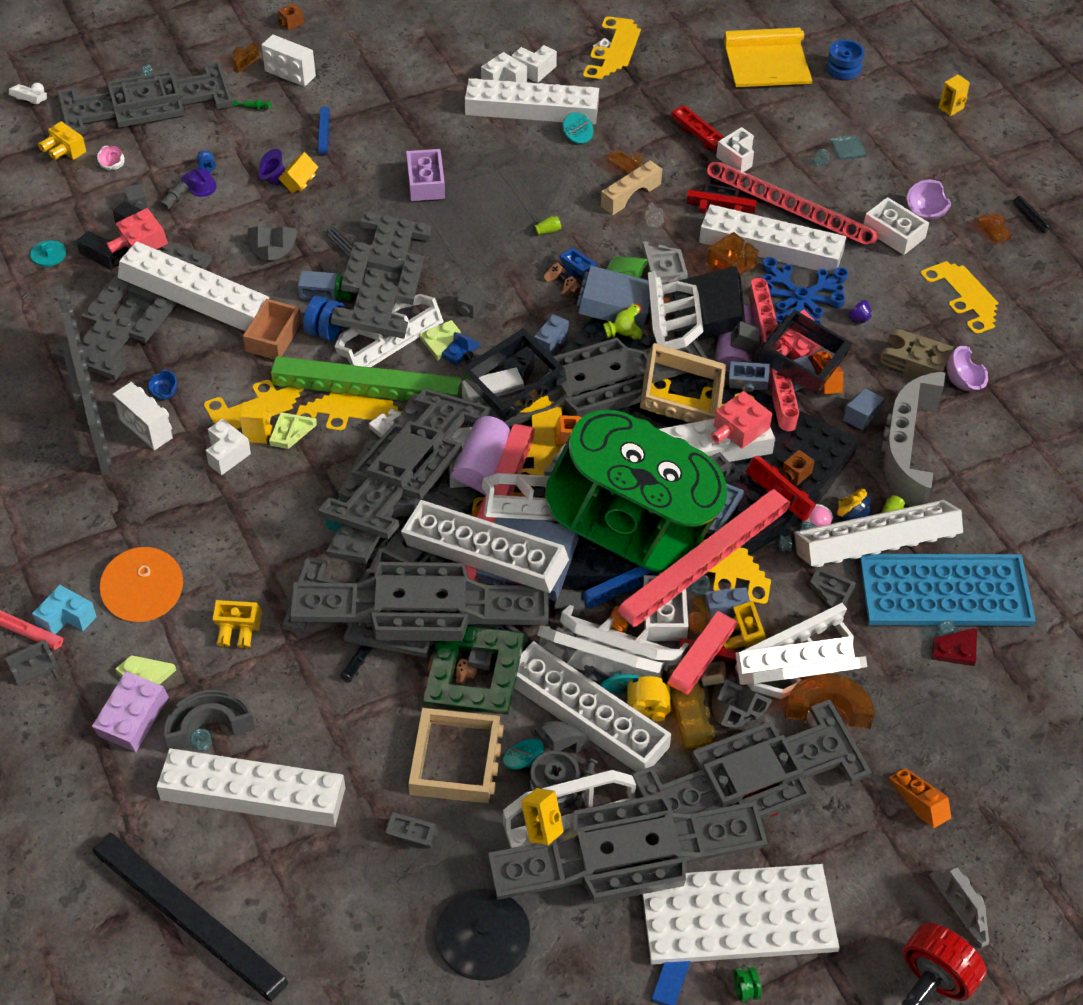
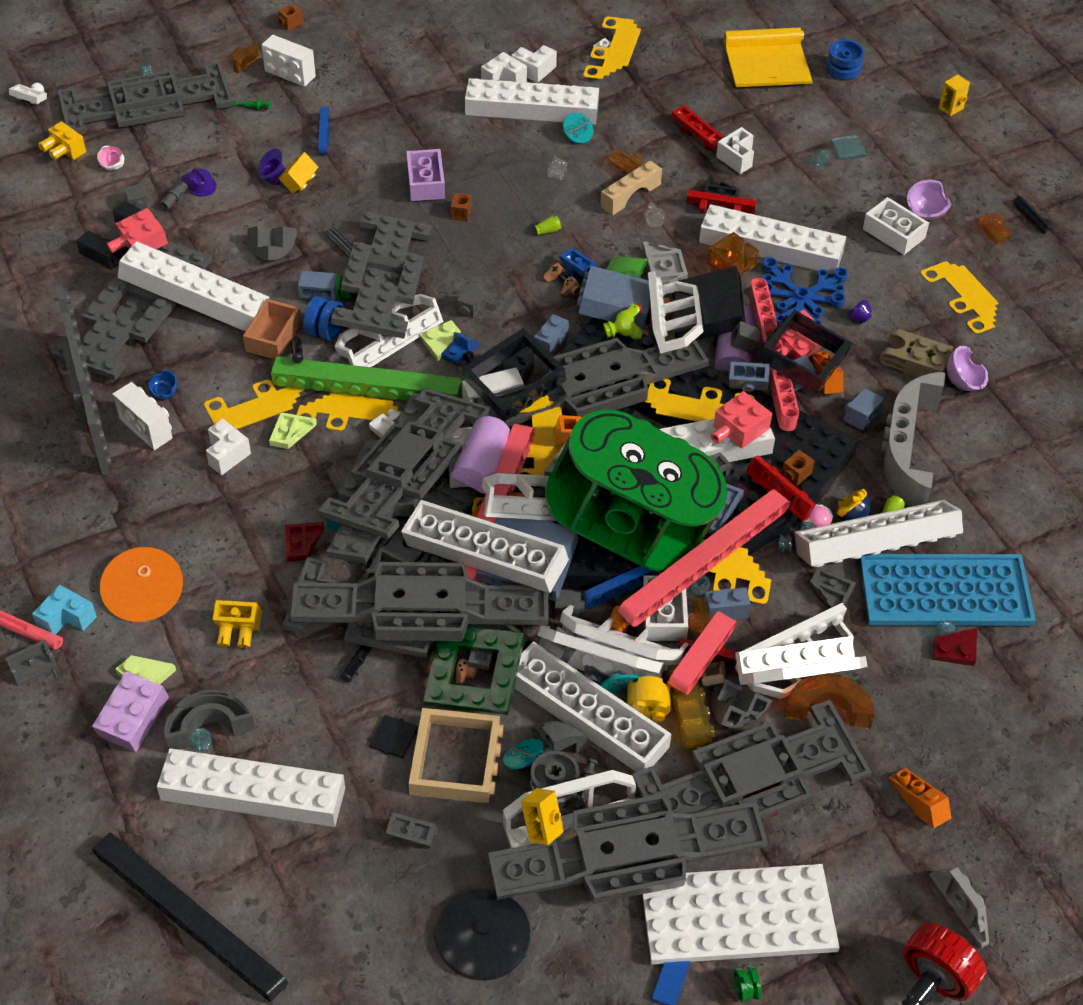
(48, 253): teal piece -> none
(206, 161): blue wheel -> none
(256, 422): yellow brick -> none
(297, 350): none -> black piece
(302, 539): none -> dark red wing
(393, 736): none -> black piece
(461, 207): none -> dark orange brick
(557, 168): none -> clear piece
(688, 363): tan window -> none
(749, 624): yellow brick -> none
(800, 203): coral beam -> none

